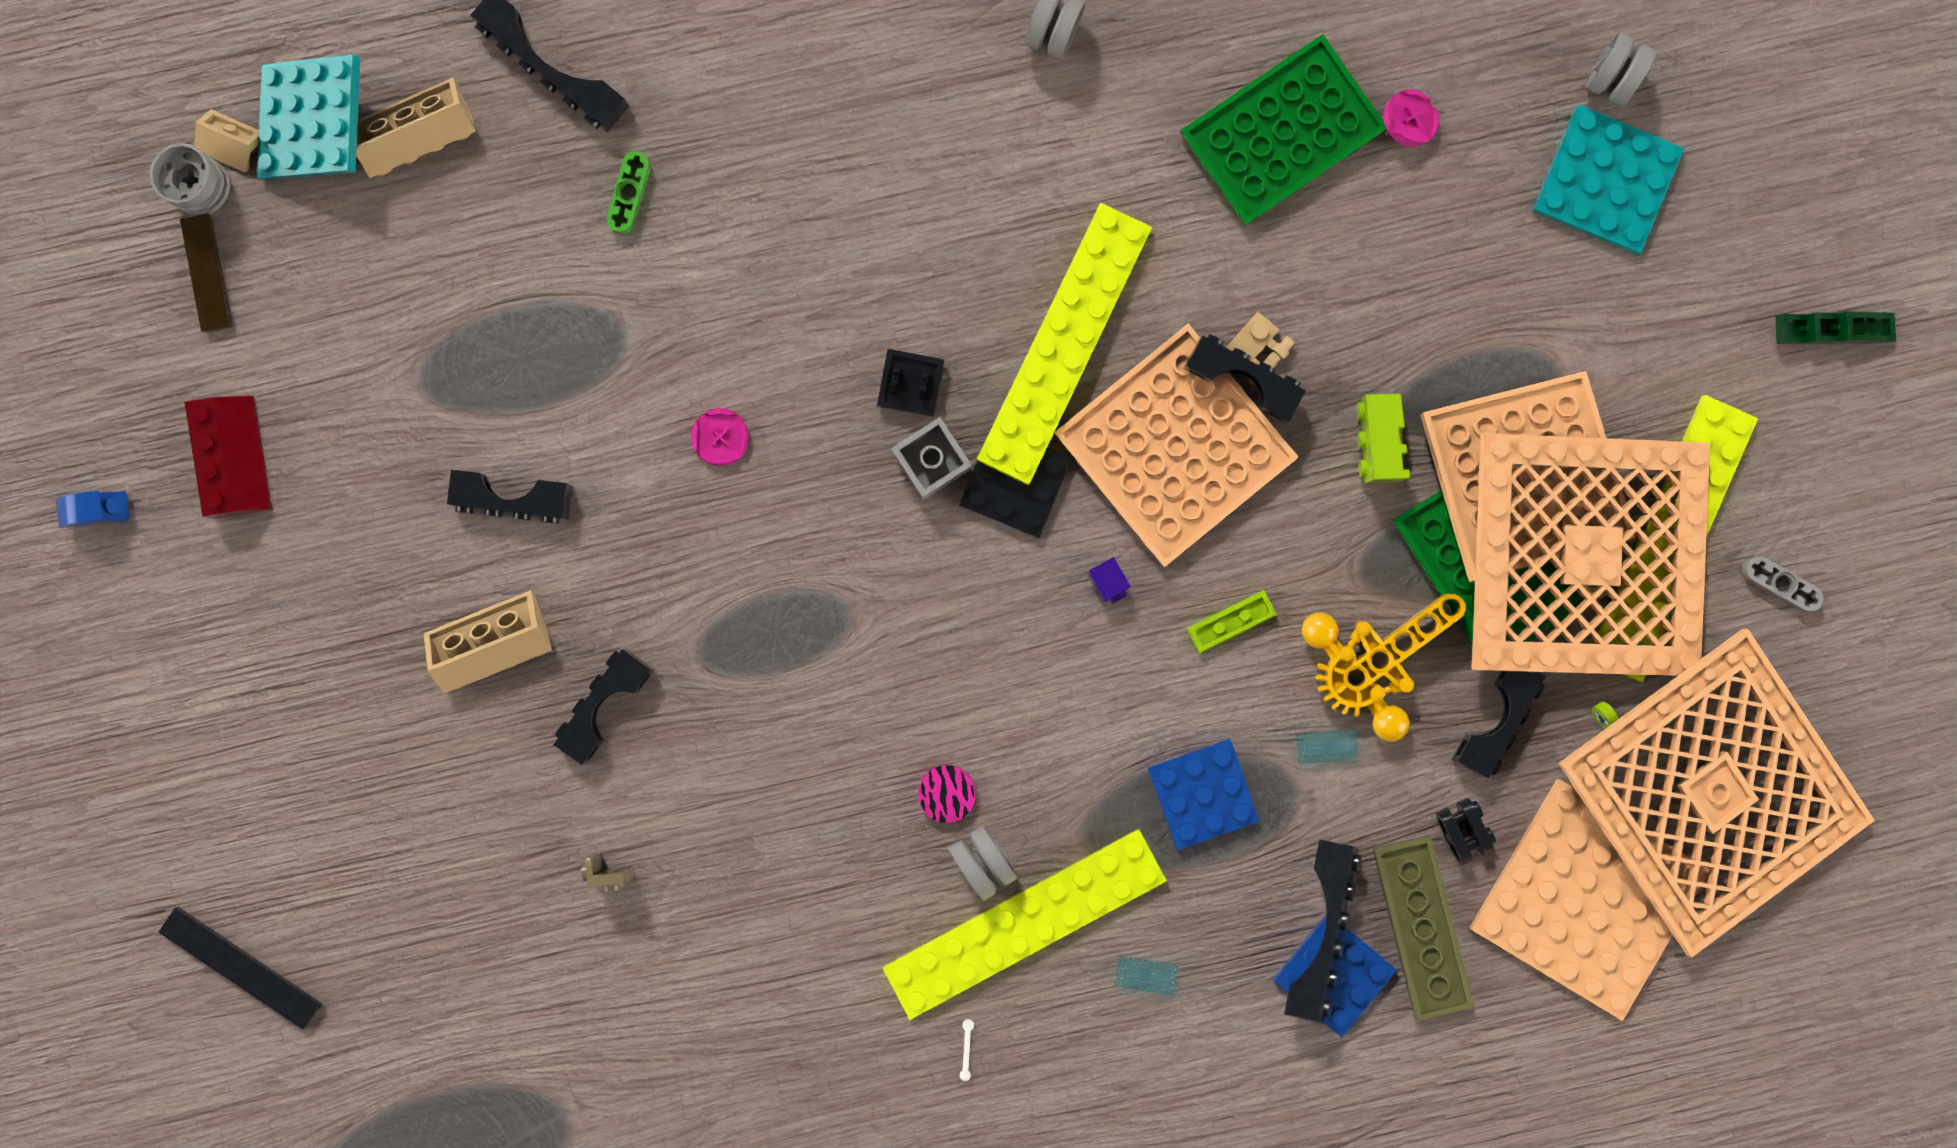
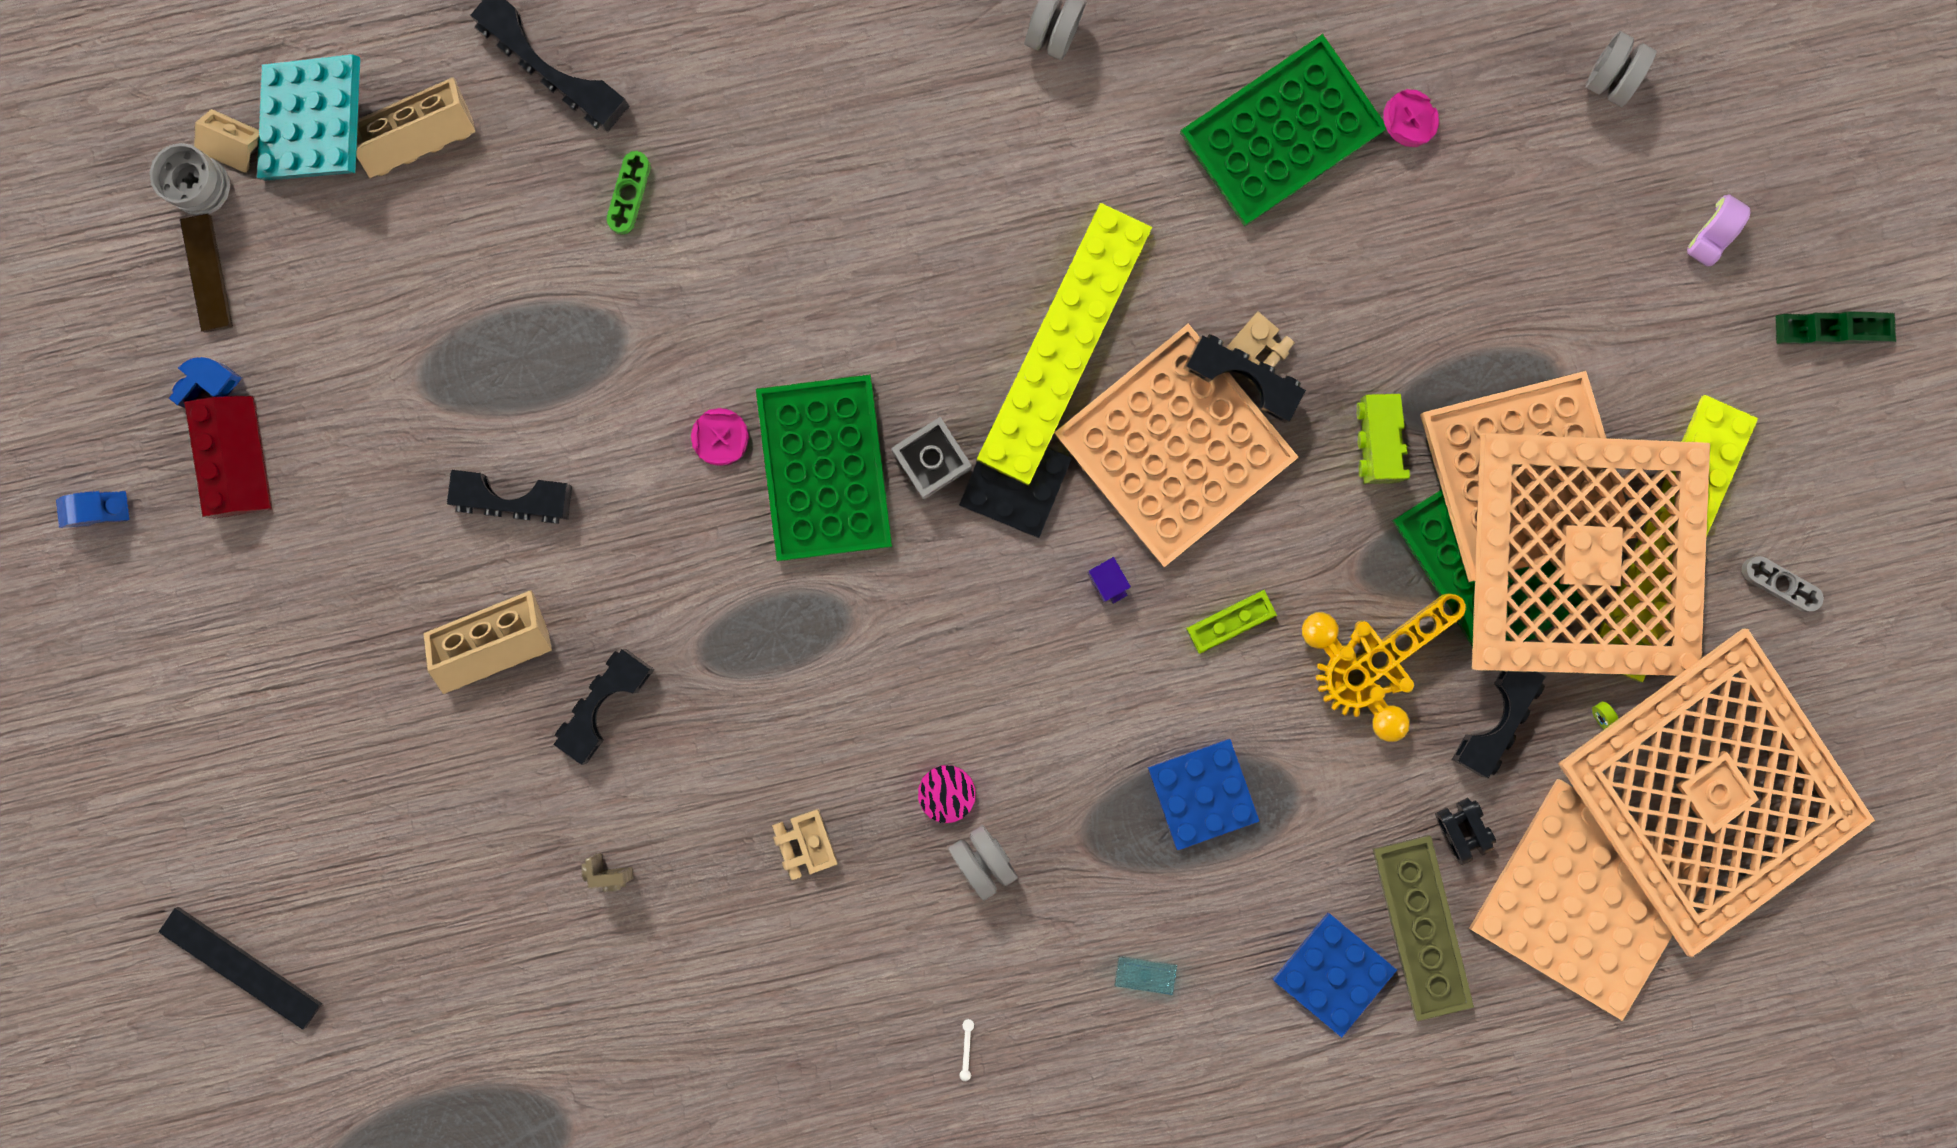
(203, 374): none -> blue brick
(813, 841): none -> tan plate
(823, 468): none -> green plate
(910, 382): black plate -> none
(1024, 924): neon yellow plate -> none
(1311, 991): black arch -> none
(1326, 746): clear light blue plate -> none
(1608, 179): teal plate -> none
(1719, 230): none -> lavender animal

